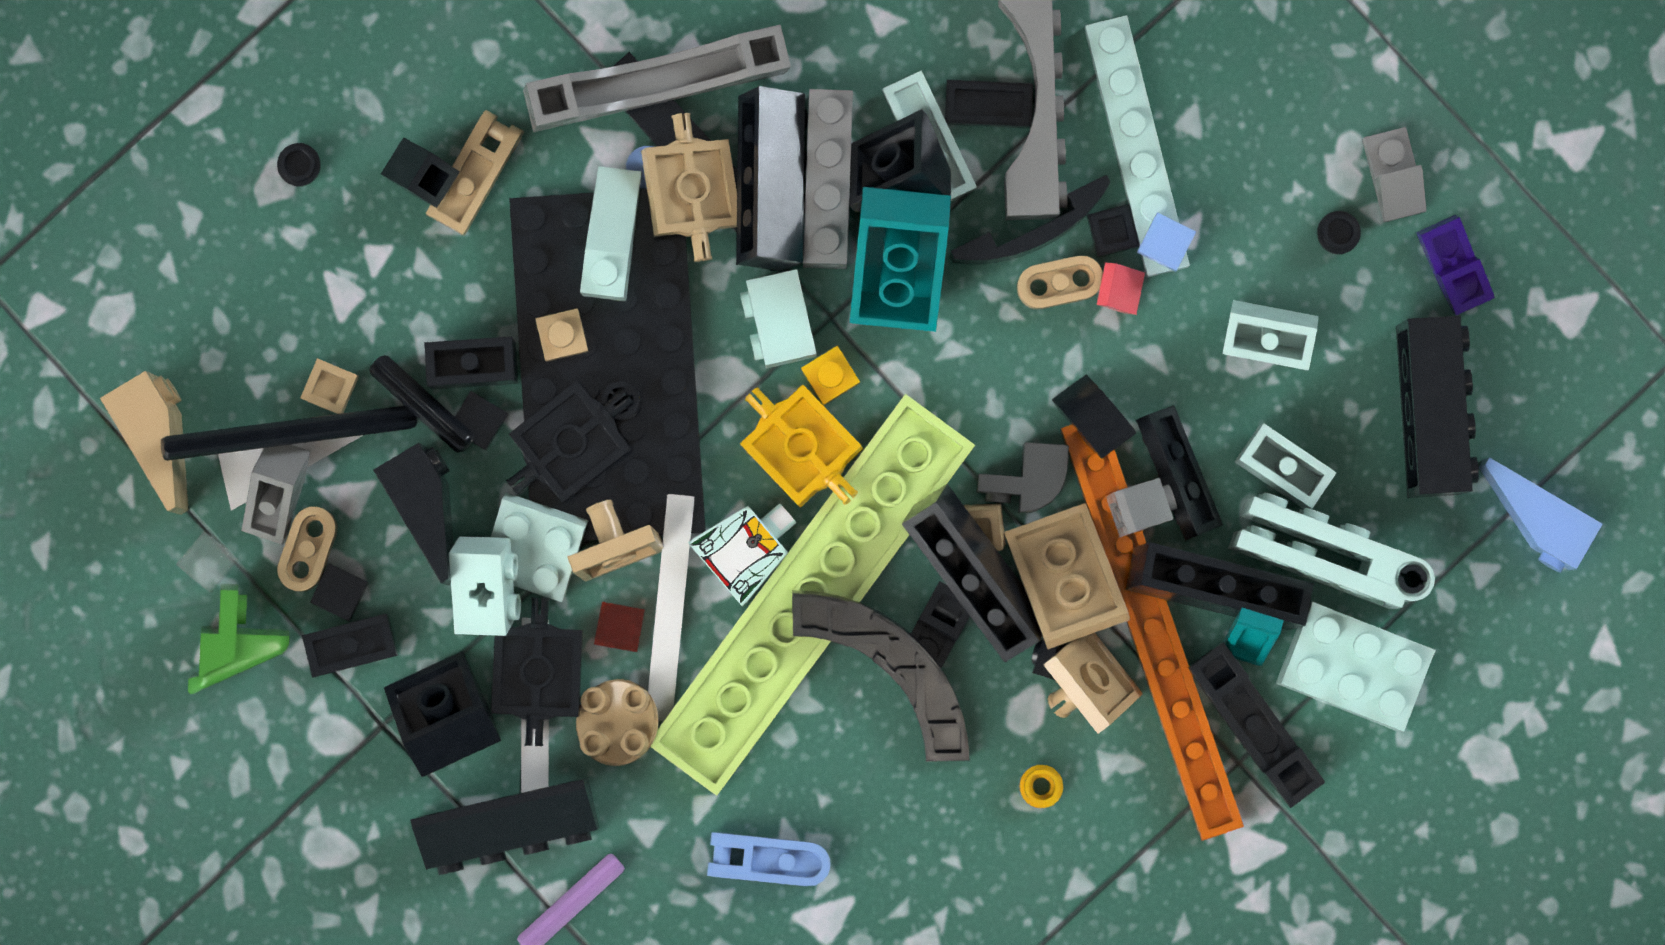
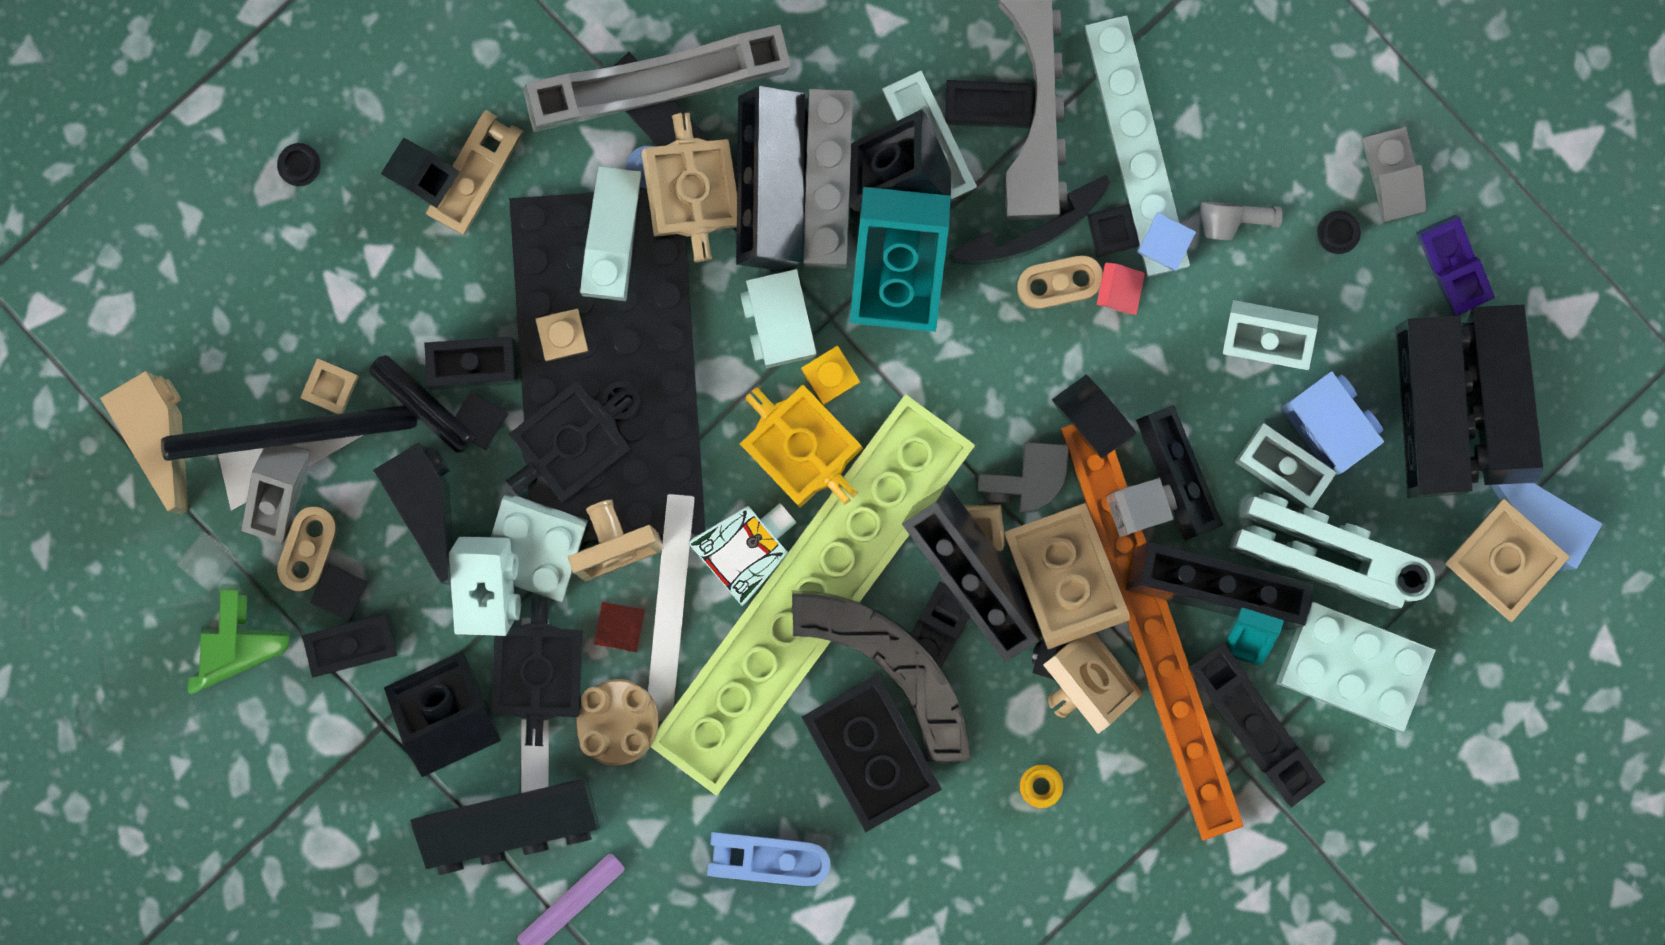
(871, 753): none -> black brick
(1223, 219): none -> light grey bar
(1333, 422): none -> light blue brick
(1503, 396): none -> black brick
(1507, 560): none -> tan tile

